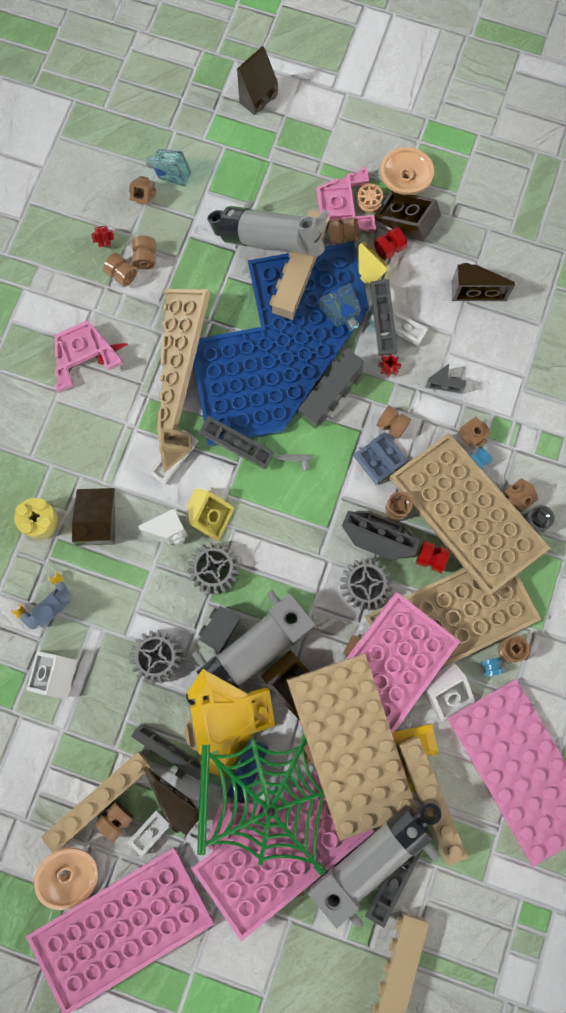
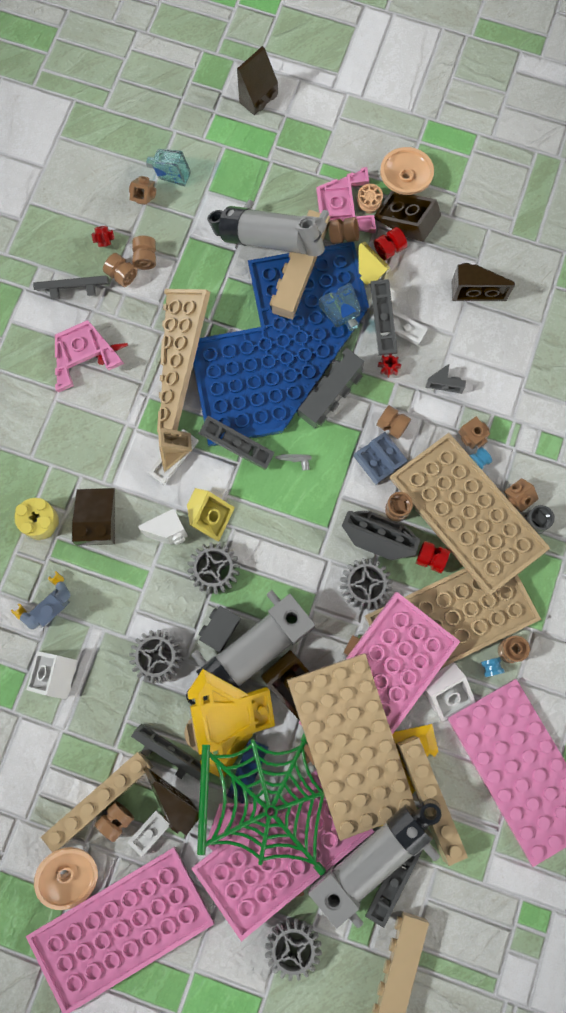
(88, 282): none -> dark grey hinge
(285, 954): none -> light grey gear

